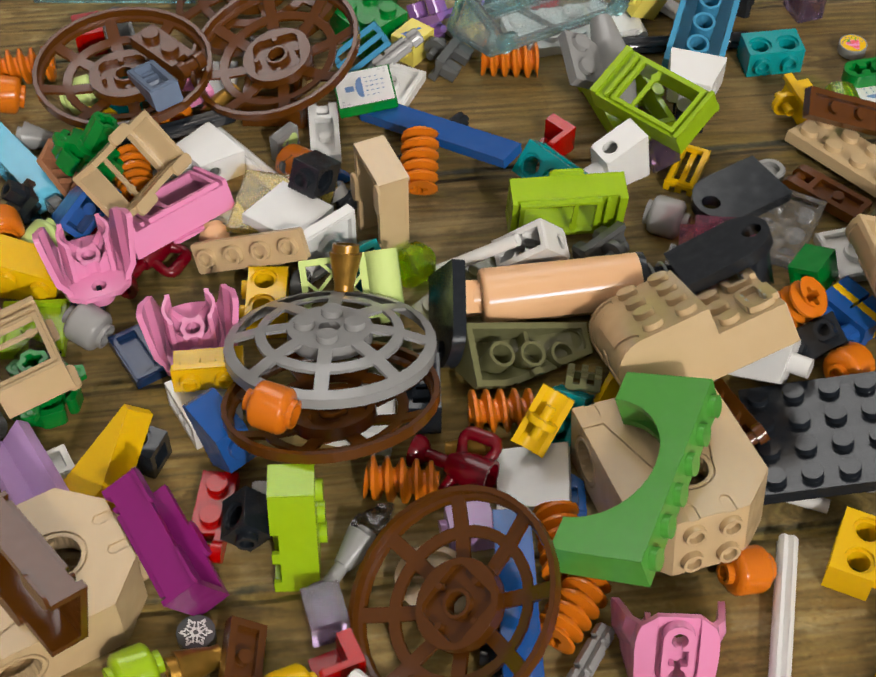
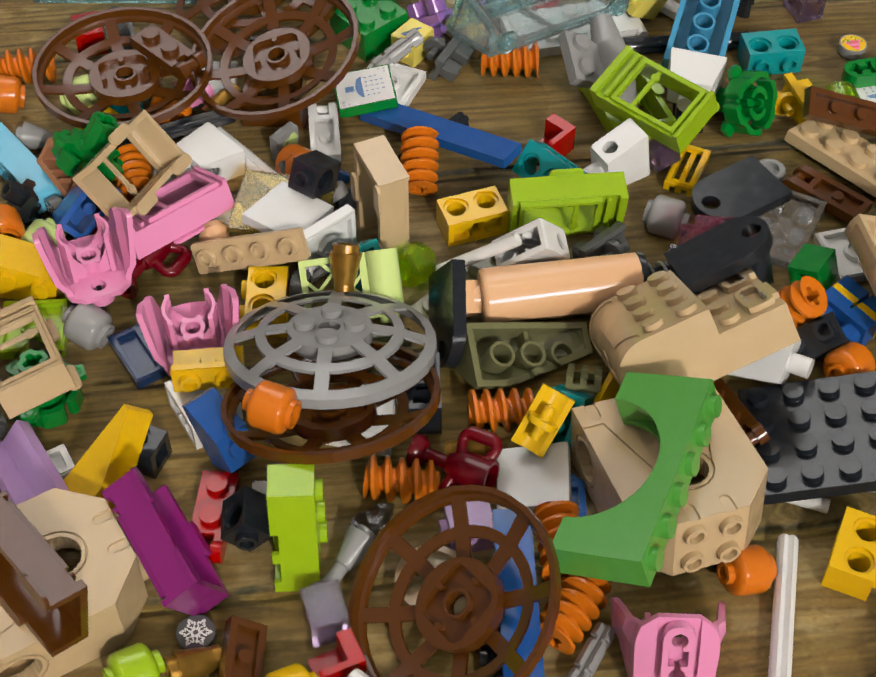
(156, 85): sand blue slope -> none
(380, 34): dark azure tile -> none
(472, 216): none -> yellow brick
(745, 102): none -> green piece

